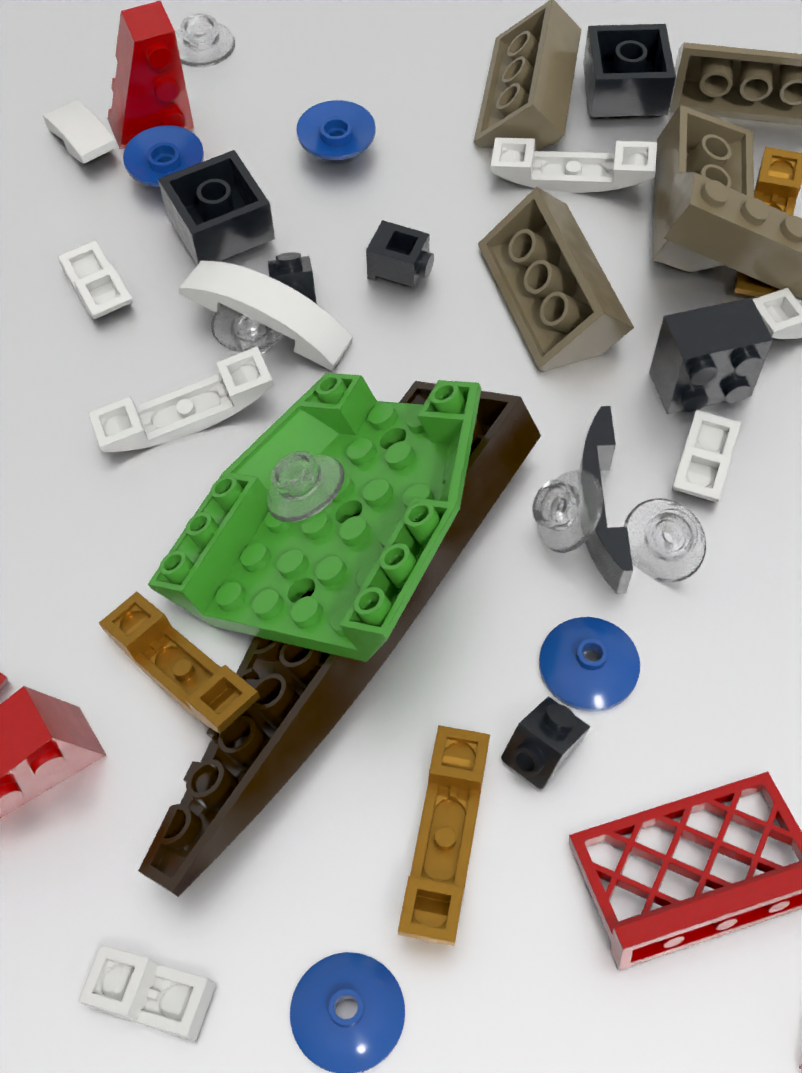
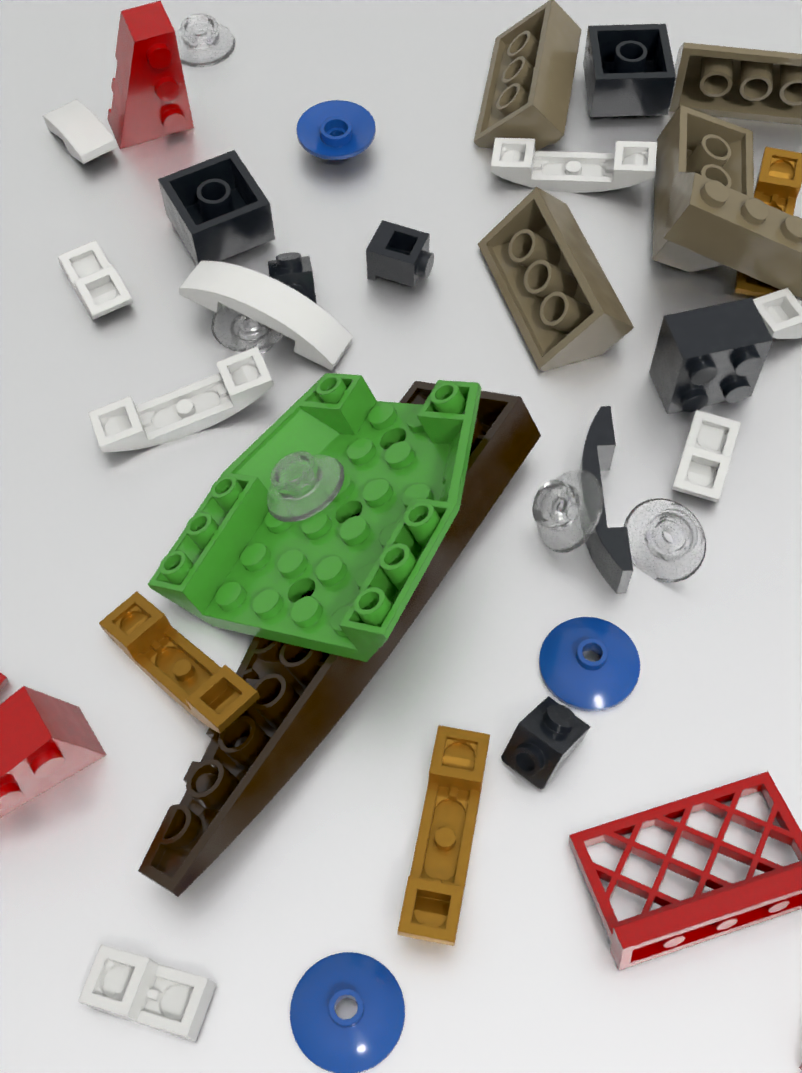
(160, 153): blue dish -> none

